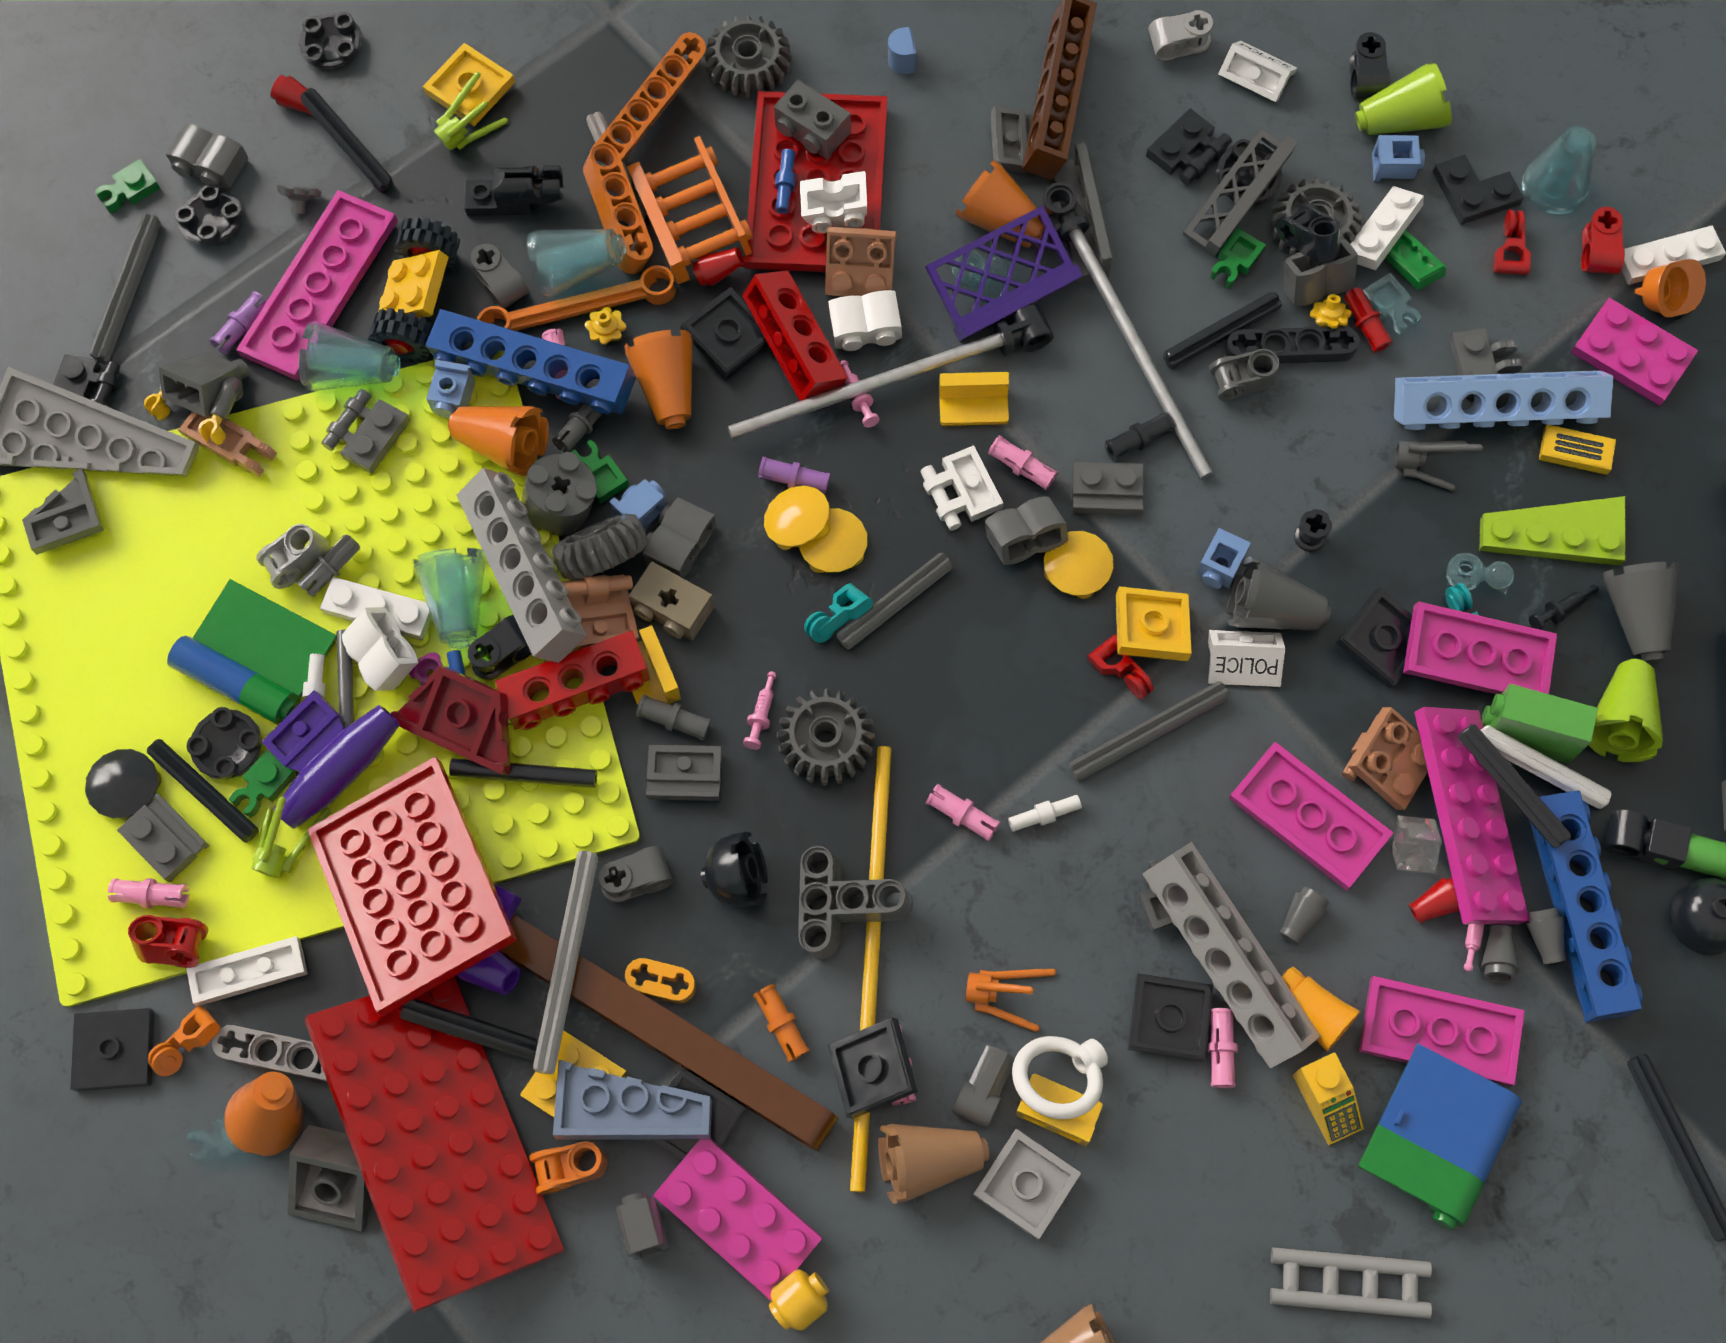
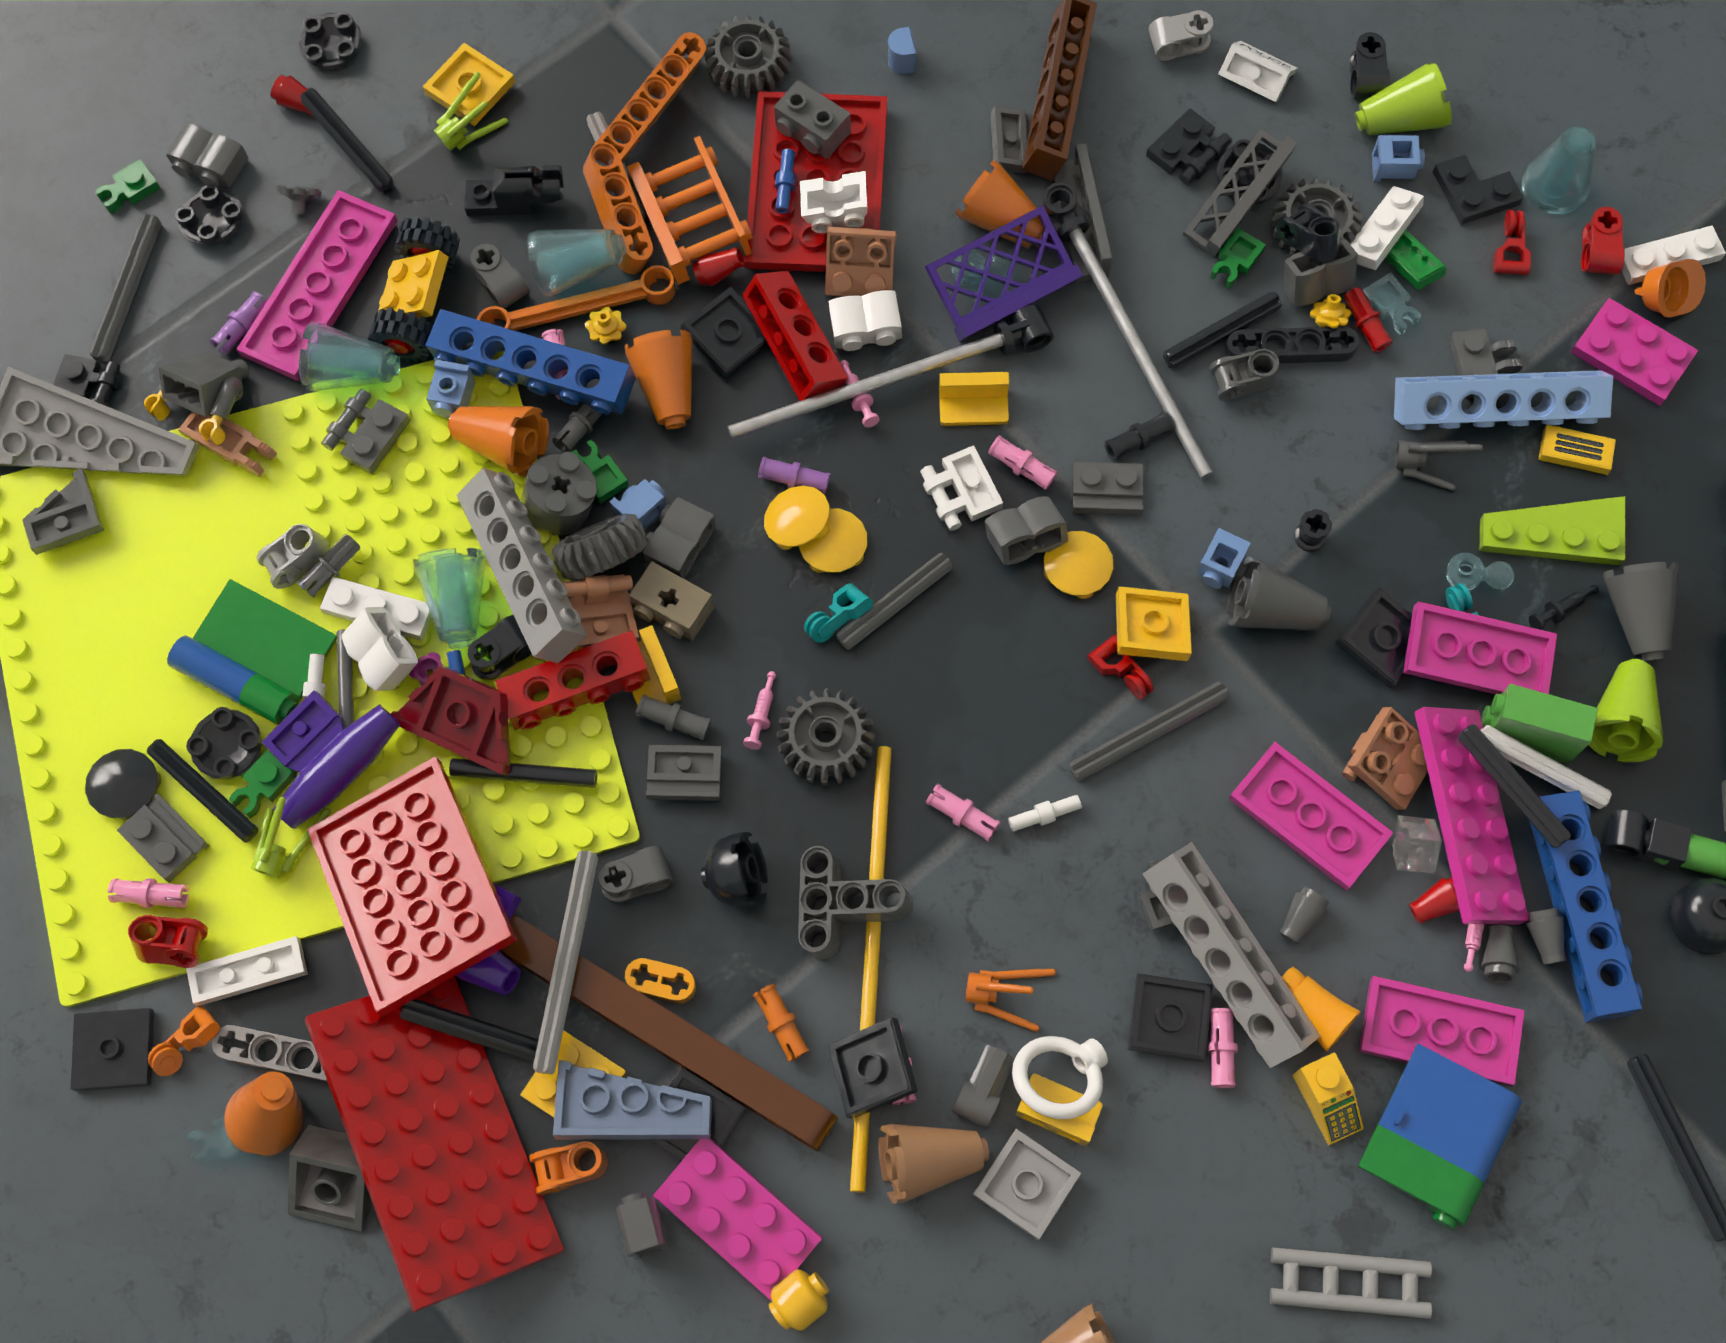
(1246, 658): white panel -> none

